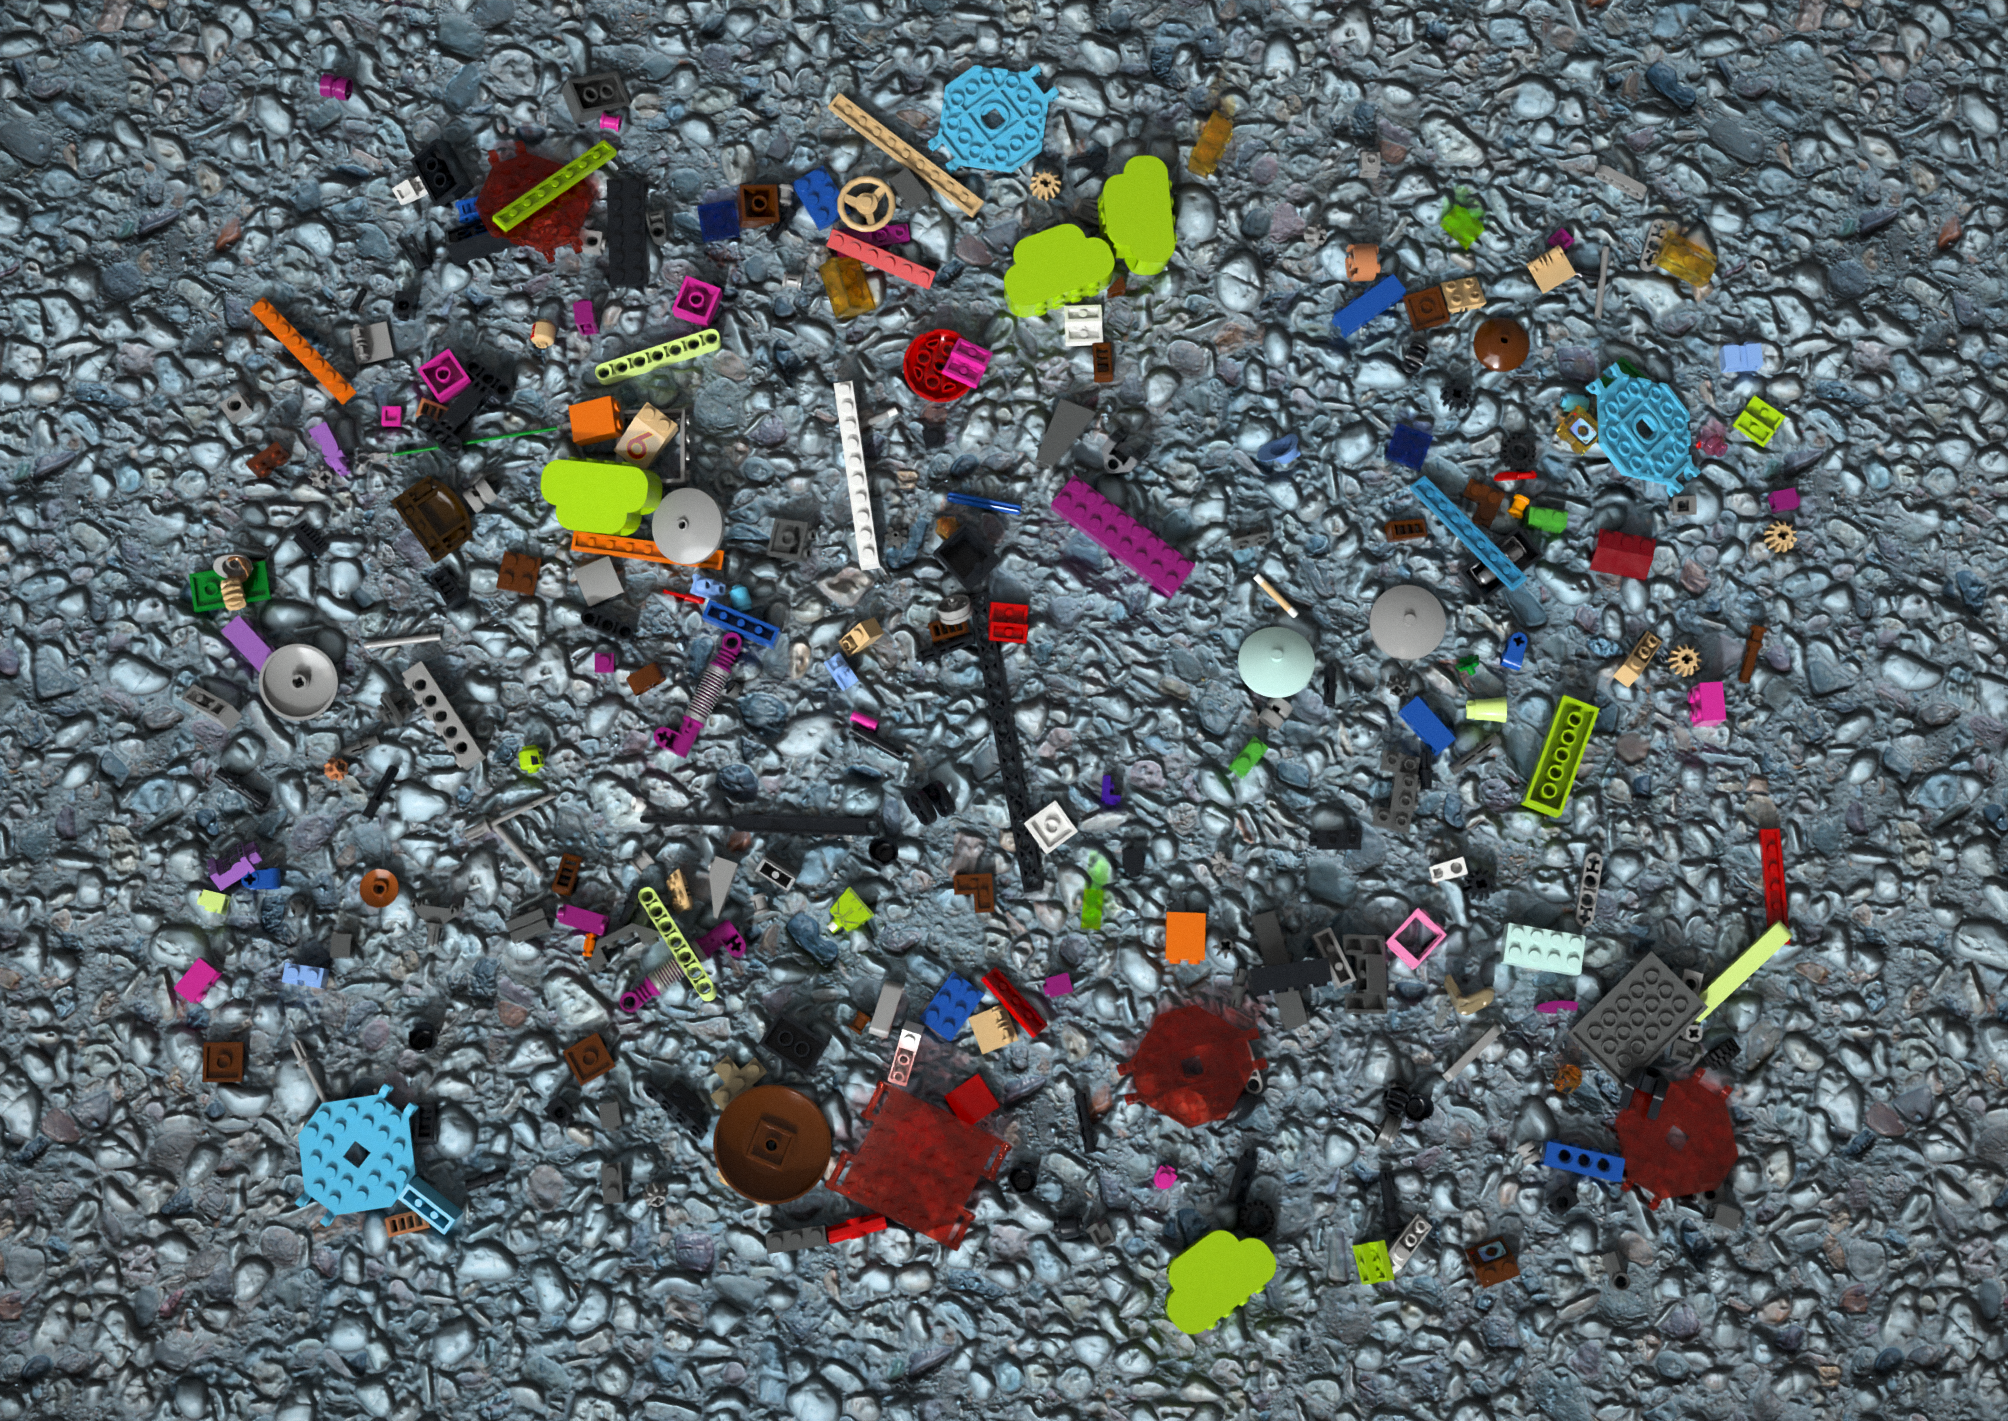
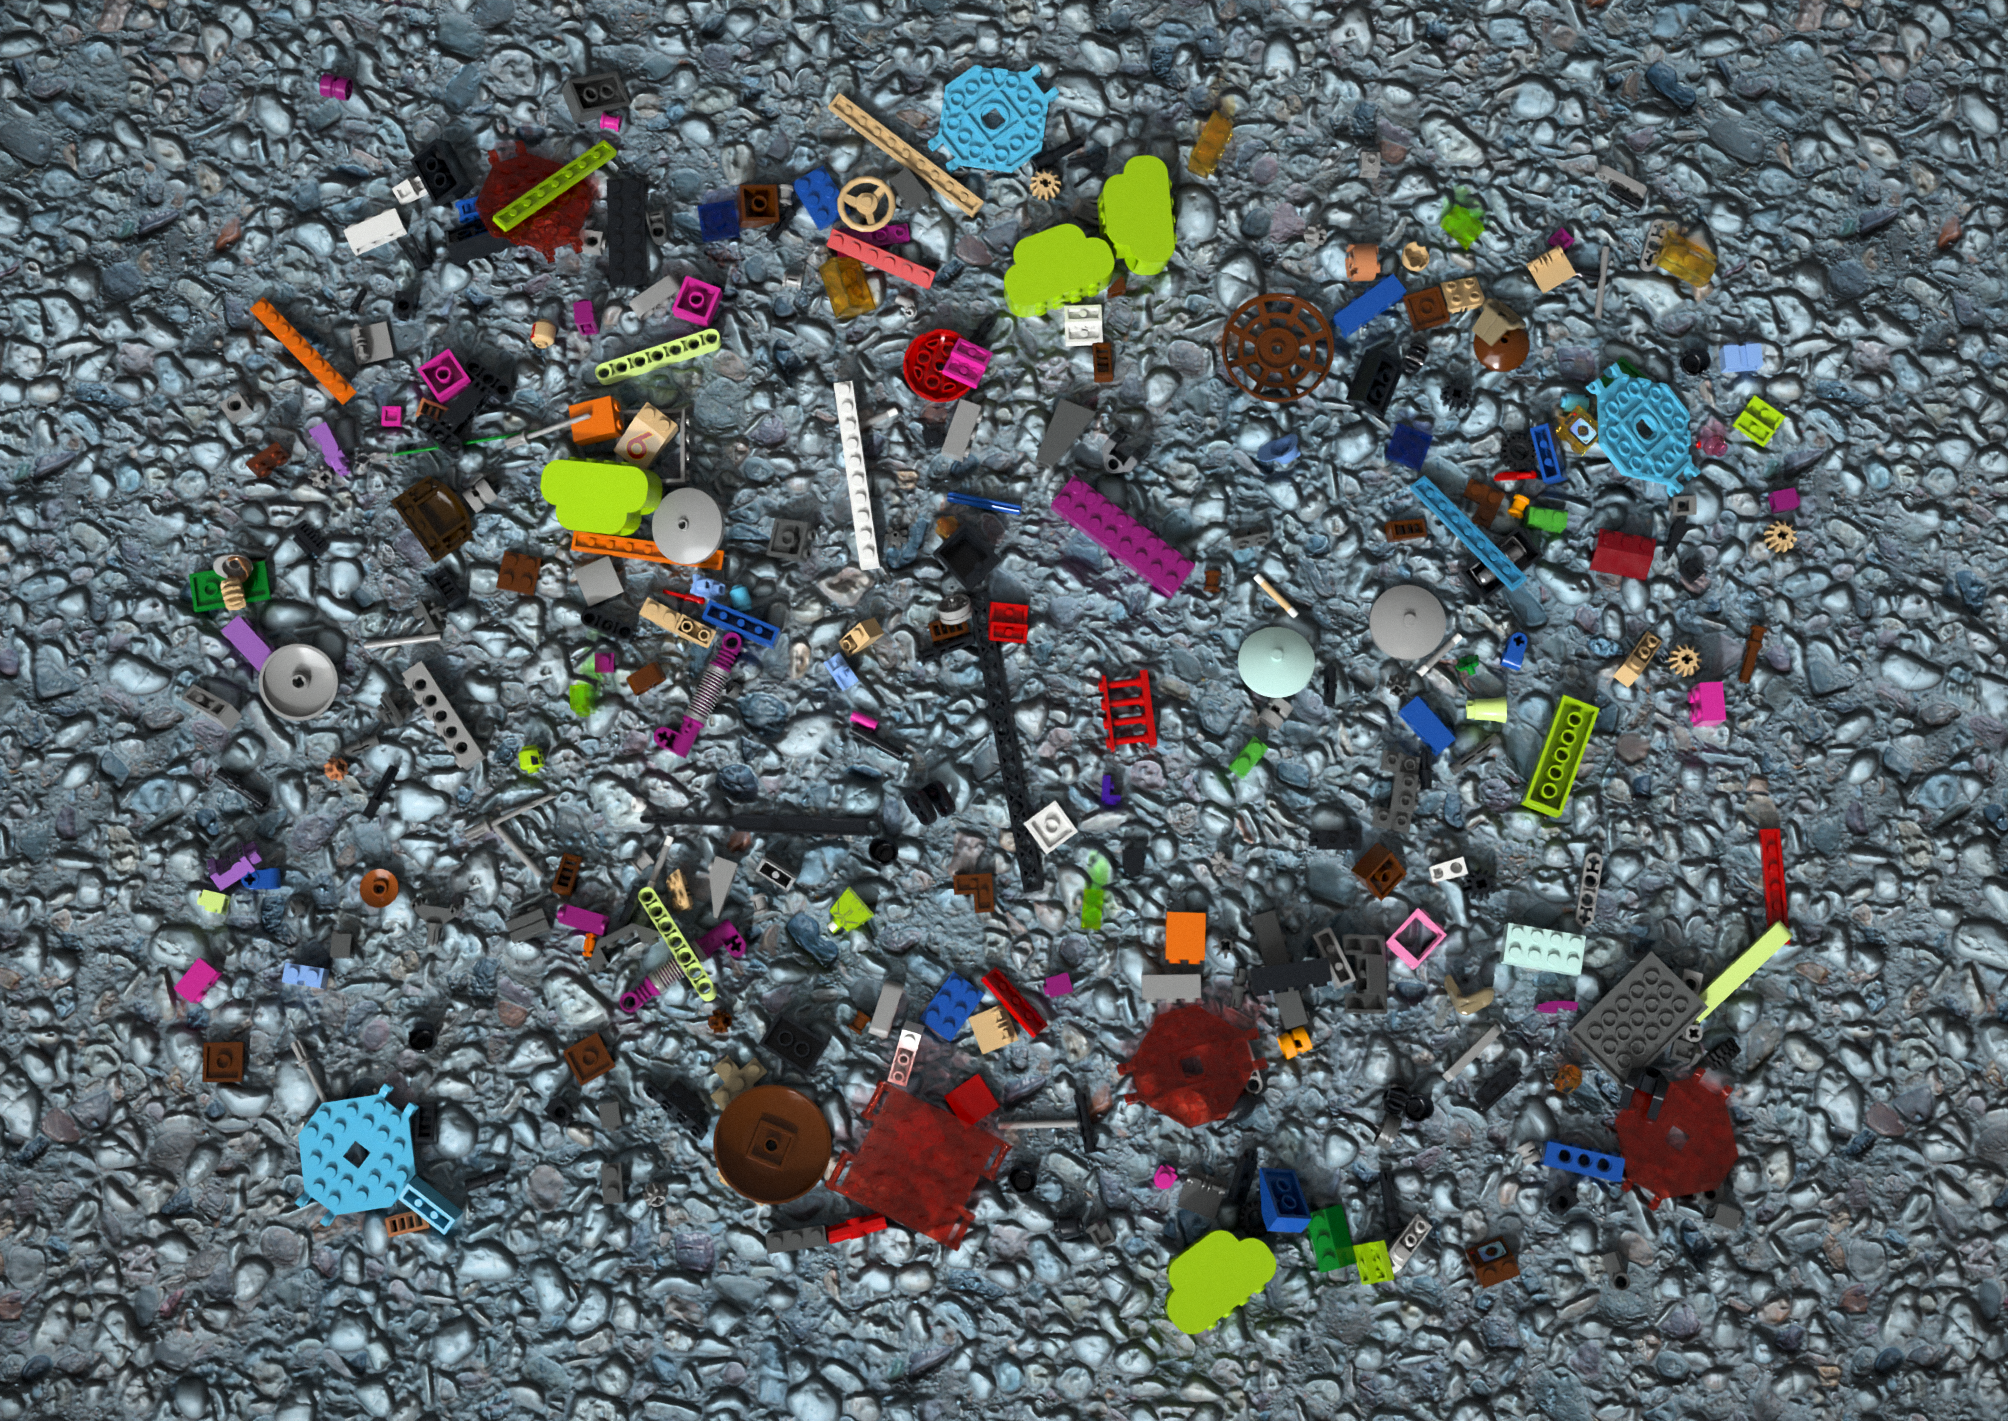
(375, 231): none -> white brick
(431, 614): none -> dark grey hips
(525, 437): none -> light grey piece
(582, 700): none -> clear neon green brick
(655, 297): none -> light grey beam
(660, 862): none -> light grey bar
(677, 623): none -> tan slope
(720, 1021): none -> reddish brown gear
(909, 305): none -> light grey arm
(962, 430): none -> light grey brick
(980, 333): none -> black axle
(1037, 1124): none -> light grey bar
(1049, 157): none -> black pin
(1143, 700): none -> red fence
(1171, 988): none -> light grey brick
(1202, 1194): none -> dark grey hinge
(1212, 581): none -> reddish brown bush
(1278, 337): none -> reddish brown dish
(1282, 1201): none -> blue slope
(1287, 1043): none -> light orange wheel
(1330, 1239): none -> green slope
(1374, 383): none -> black slope
(1379, 871): none -> reddish brown slope
(1415, 257): none -> tan hair
(1439, 654): none -> light grey bar
(1493, 326): none -> dark tan piece
(1497, 1087): none -> black hinge
(1548, 453): none -> blue brick
(1635, 205): none -> black pin
(1675, 536): none -> black slope
(1691, 571): none -> black plate
(1695, 361): none -> black hair

